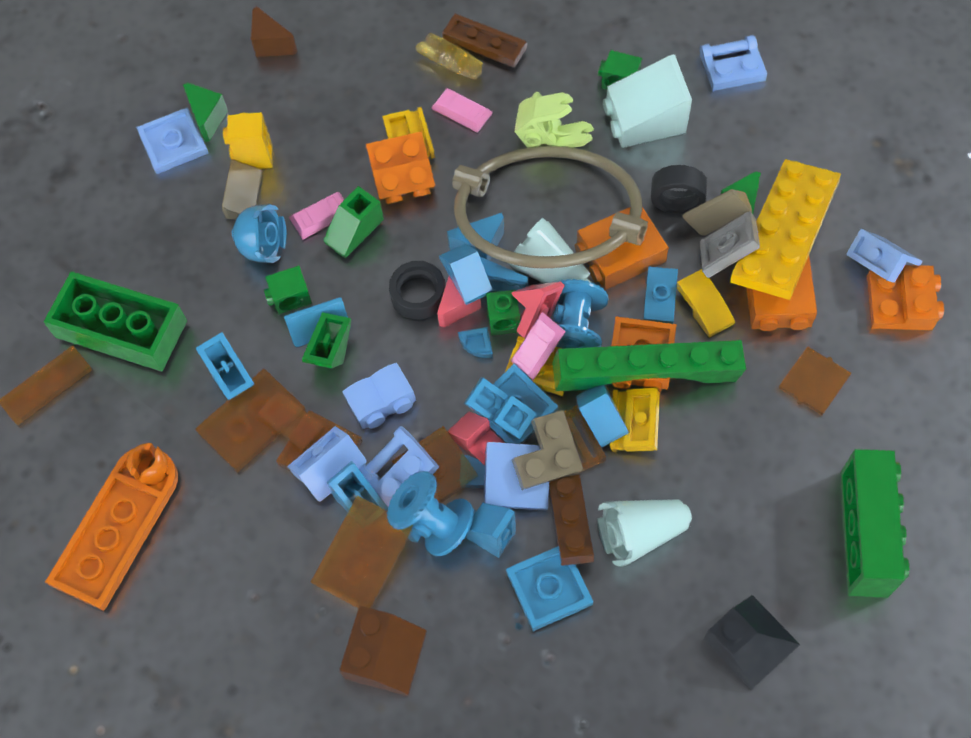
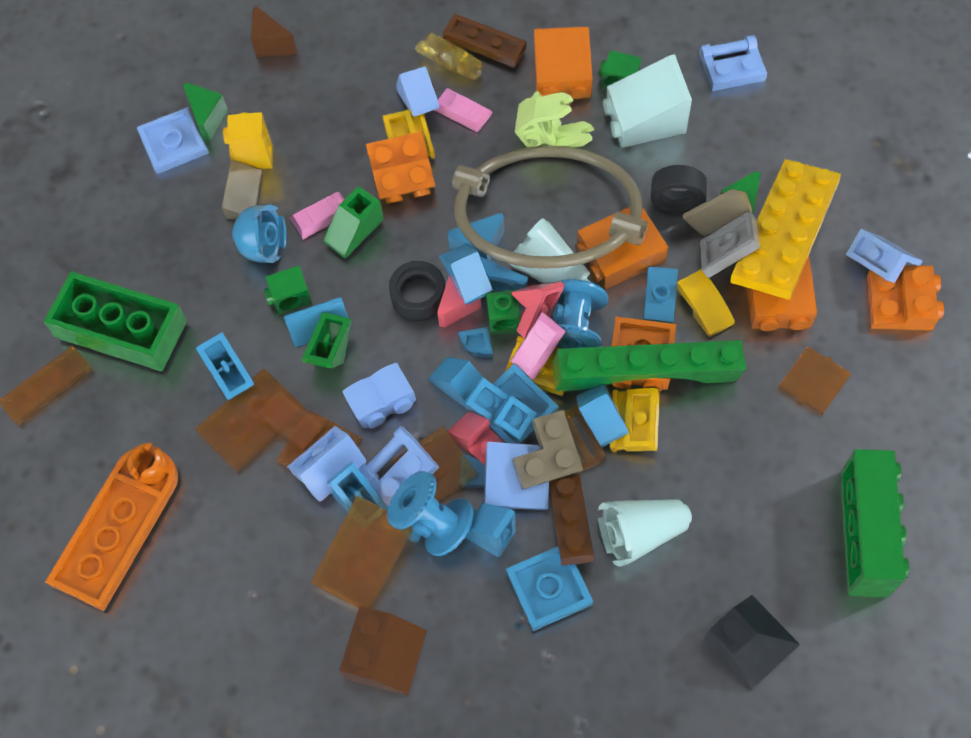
(417, 91): none -> light blue slope
(456, 379): none -> dark azure slope
(563, 61): none -> orange brick

